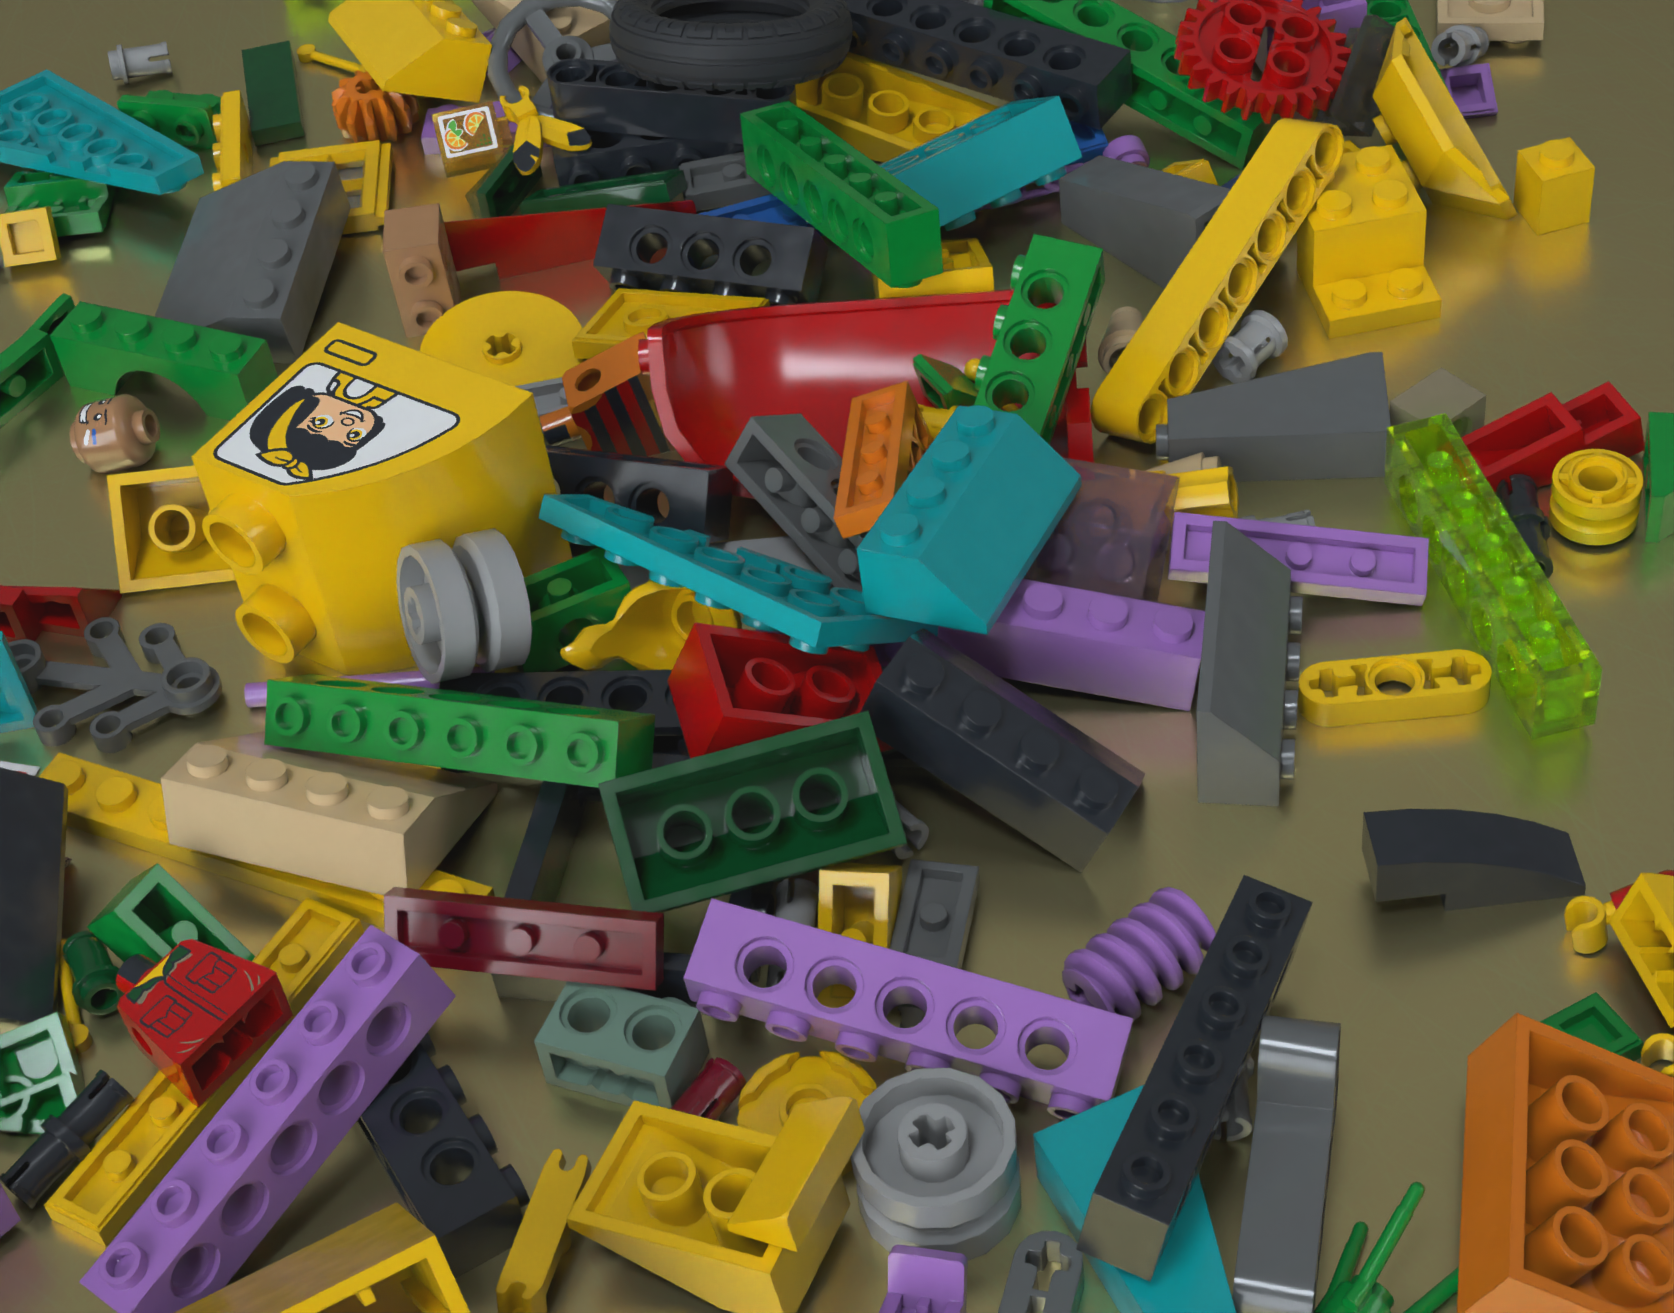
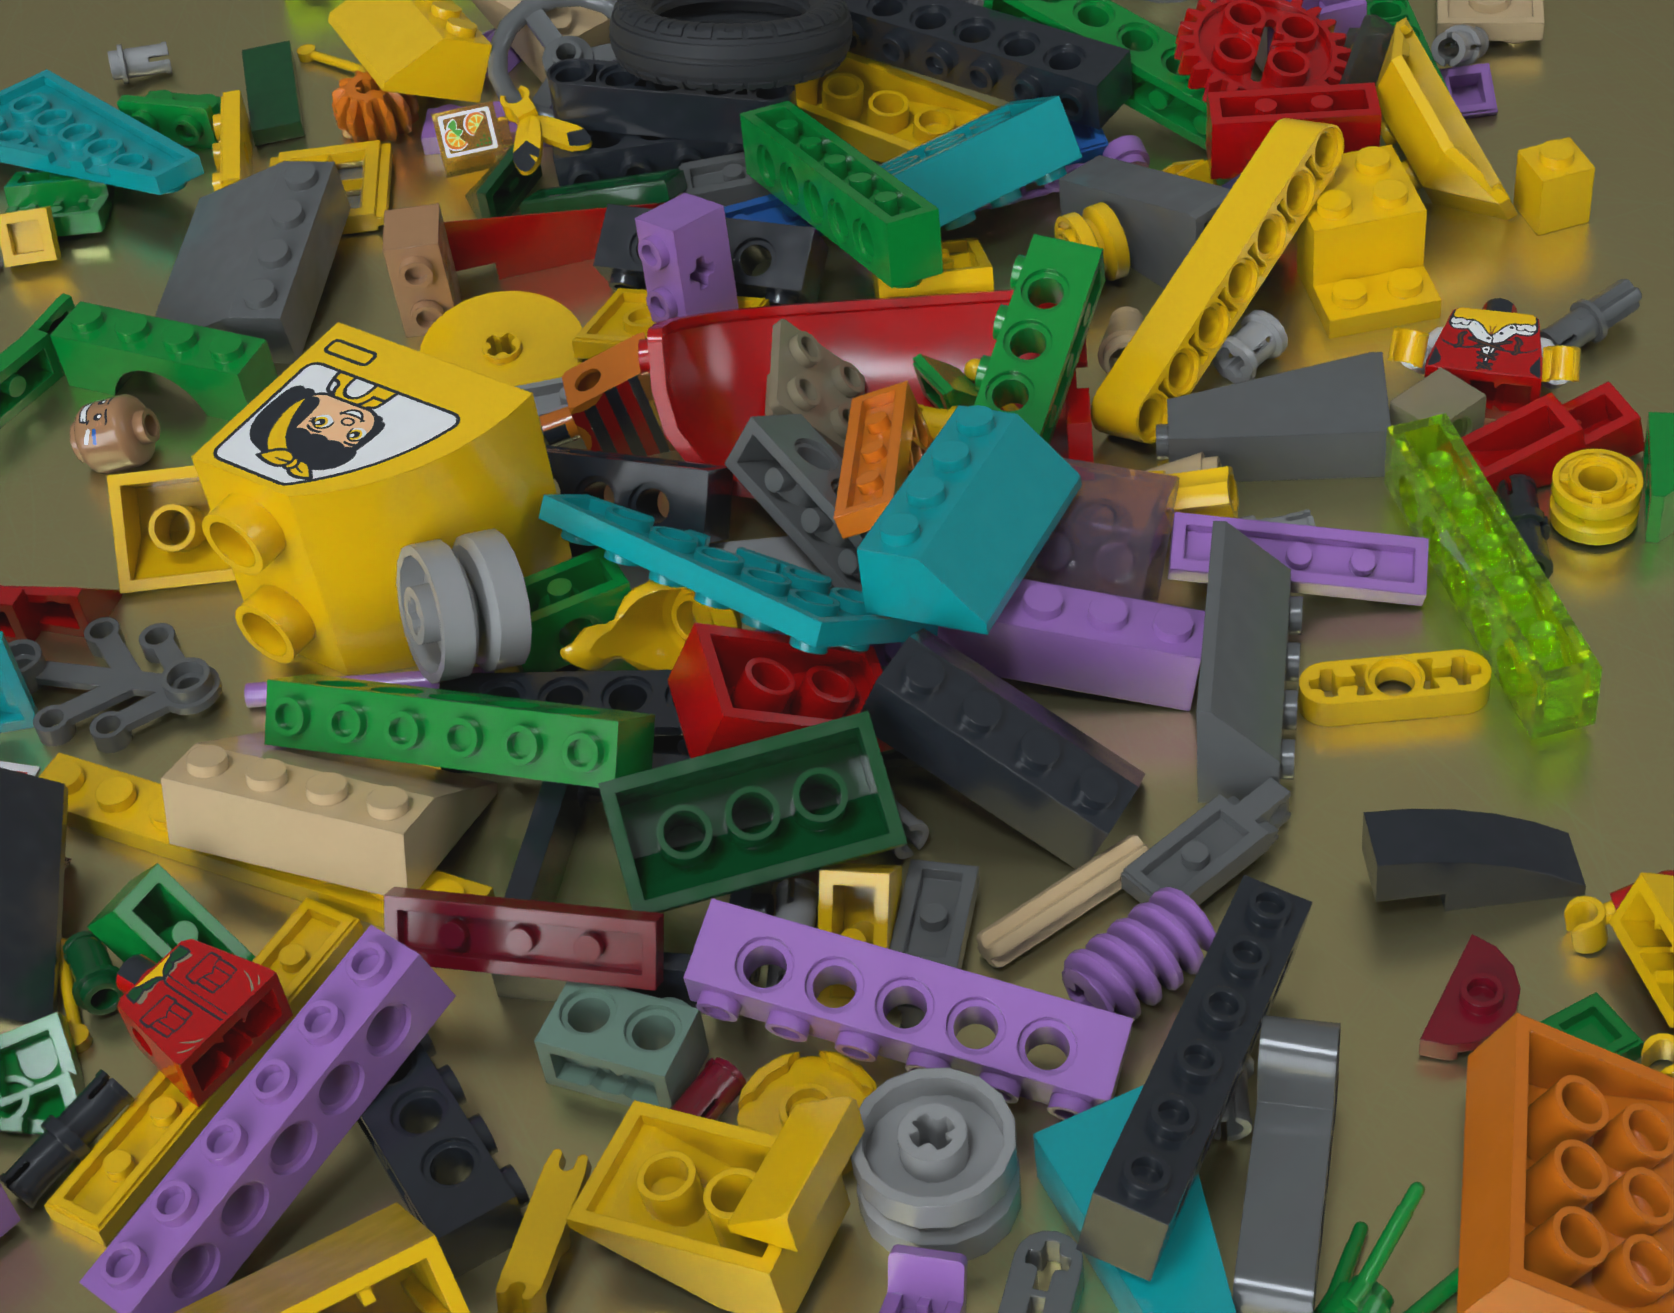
(686, 258): none -> medium lavender brick
(811, 383): none -> dark tan bracket
(1058, 904): none -> tan axle
(1099, 229): none -> yellow wheel
(1211, 845): none -> dark grey hinge
(1243, 118): none -> red brick
(1474, 1003): none -> dark red plate
(1492, 352): none -> torso
(1593, 317): none -> dark grey axle

